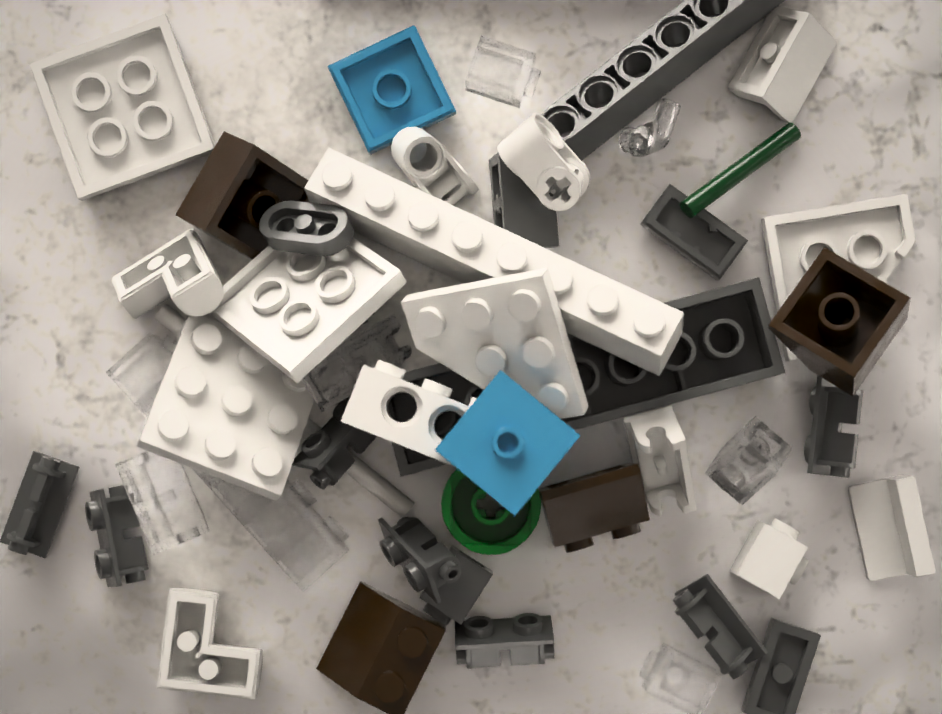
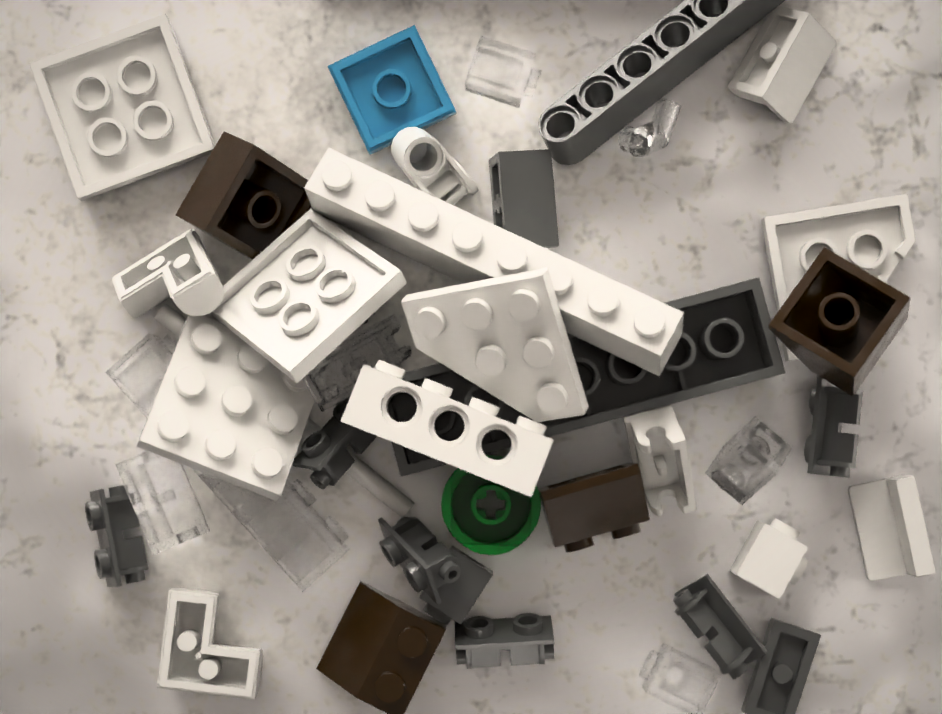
(39, 505): dark grey hinge -> none
(306, 228): dark grey plate -> none
(507, 442): dark azure plate -> none
(543, 158): white piece -> none
(699, 239): dark grey plate -> none
(740, 170): dark green bar -> none

